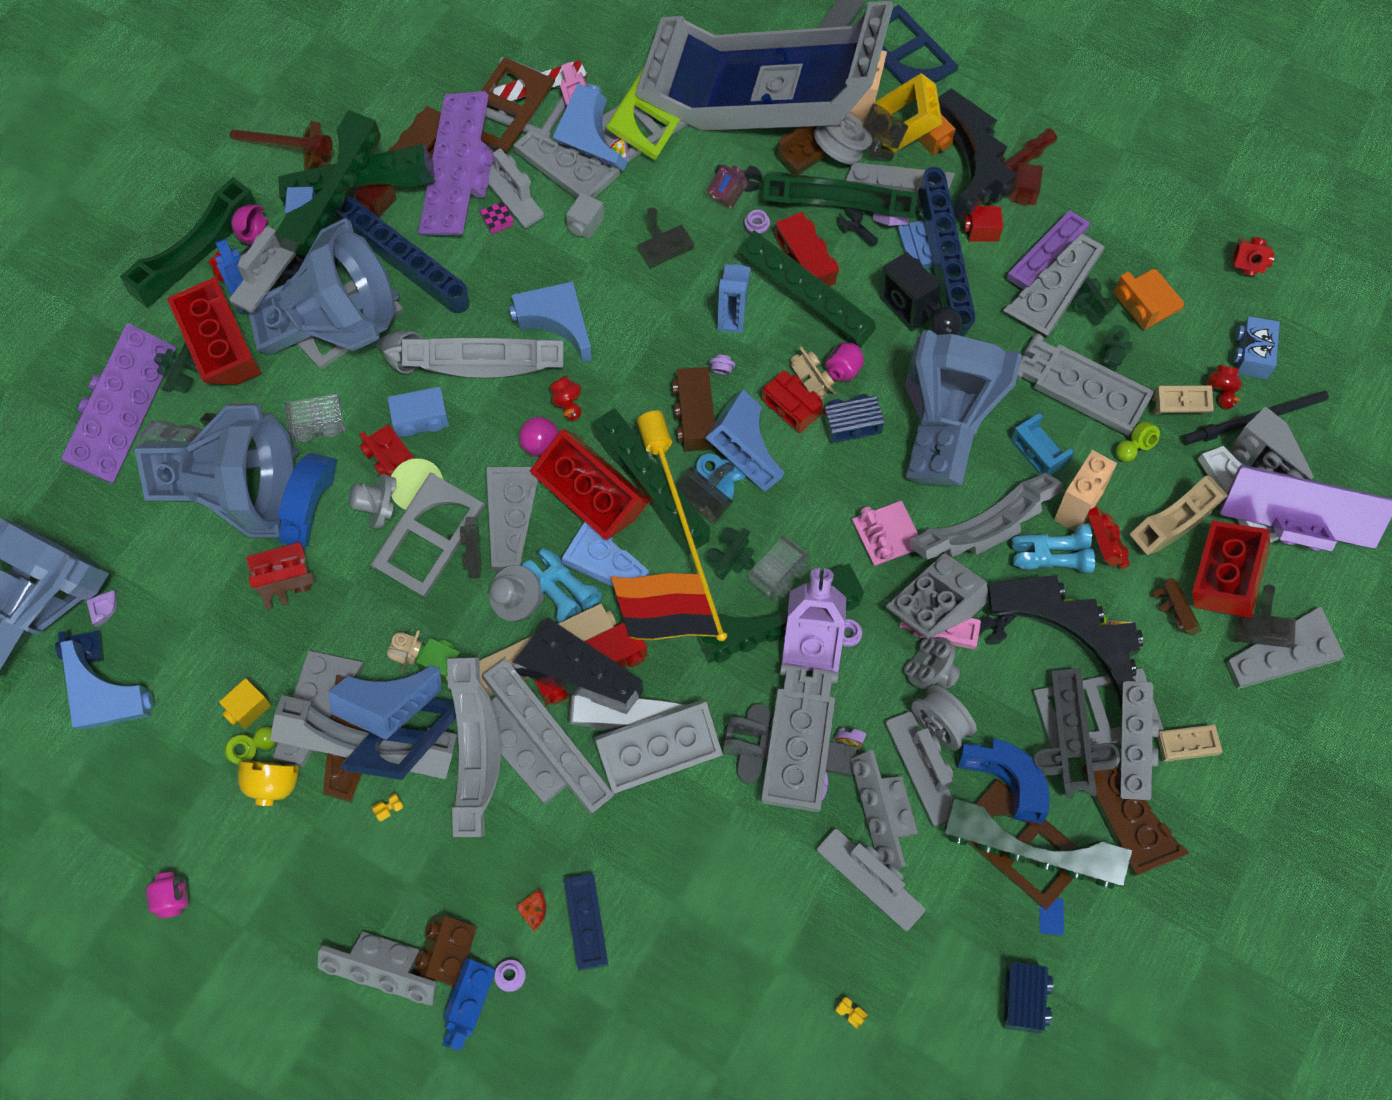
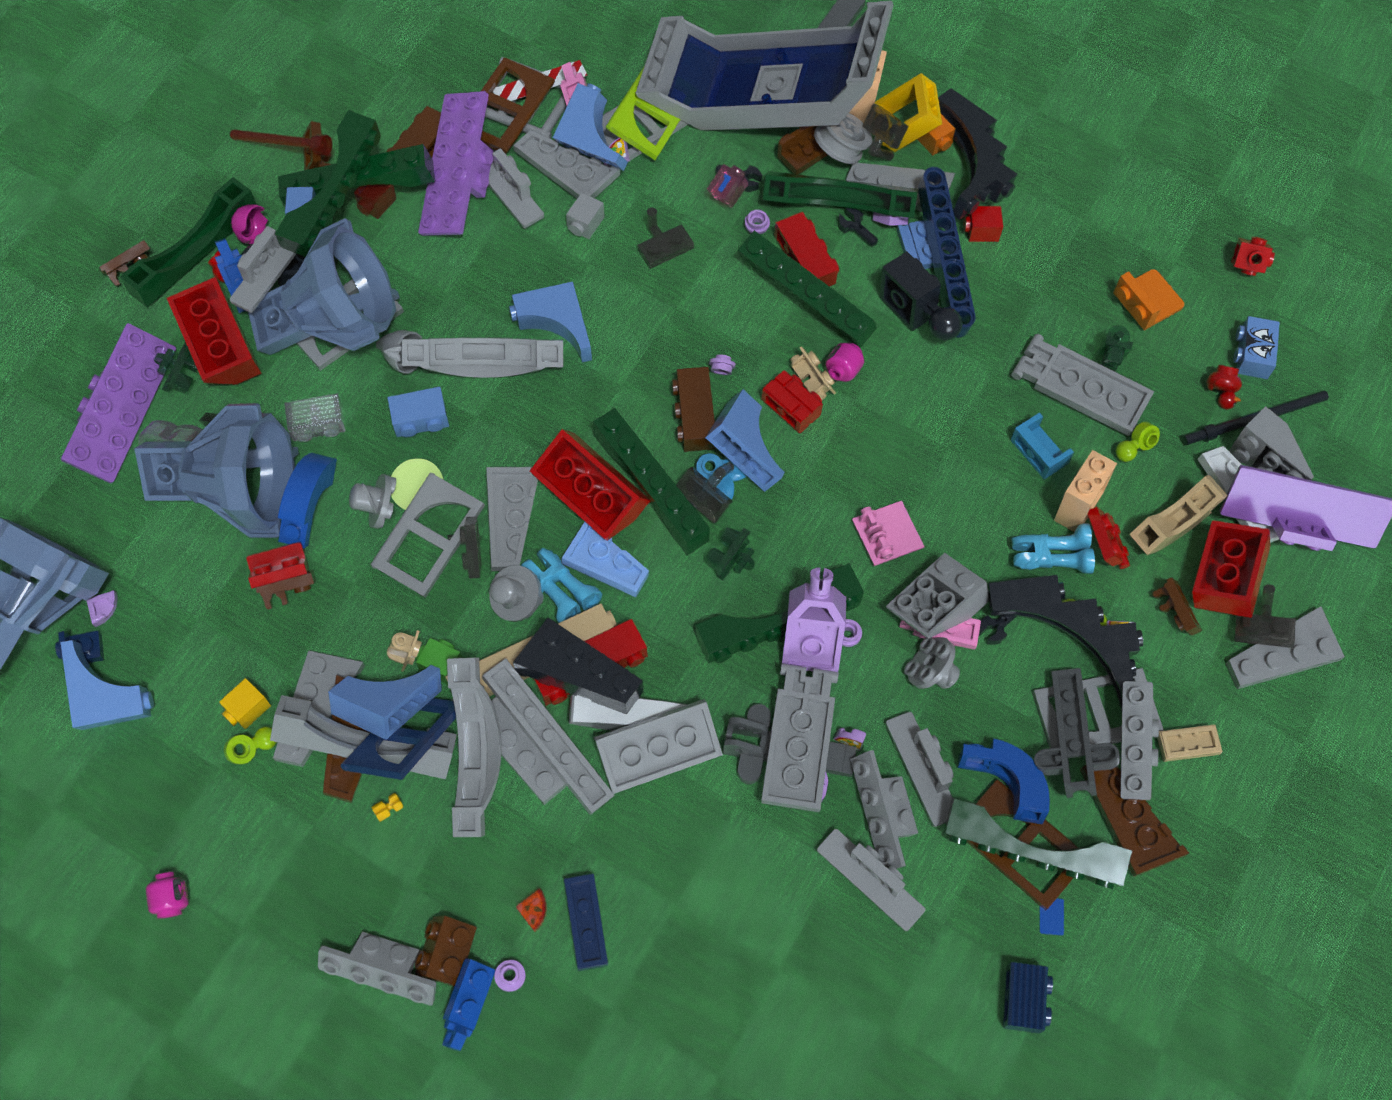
(121, 261): none -> reddish brown plate
(266, 780): yellow cylinder -> none
(385, 449): red bracket -> none
(393, 243): dark blue beam -> none
(497, 217): dark pink tile -> none
(537, 435): dark pink hair -> none
(563, 396): red animal -> none
(668, 602): flag -> none
(733, 298): medium blue arch -> none
(778, 568): clear brick -> none
(853, 418): dark blue brick -> none
(856, 1015): yellow piece -> none
(906, 73): dark blue window -> none
(944, 717): light grey wheel -> none
(952, 390): sand blue plate -> none
(991, 526): light grey piece -> none
(1027, 184): clear red brick -> none
(1033, 149): clear red pin -> none
(1048, 249): medium lavender plate -> none
(1051, 293): light grey wing -> none
(1092, 302): clear green hips -> none
(1183, 399): tan hinge -> none

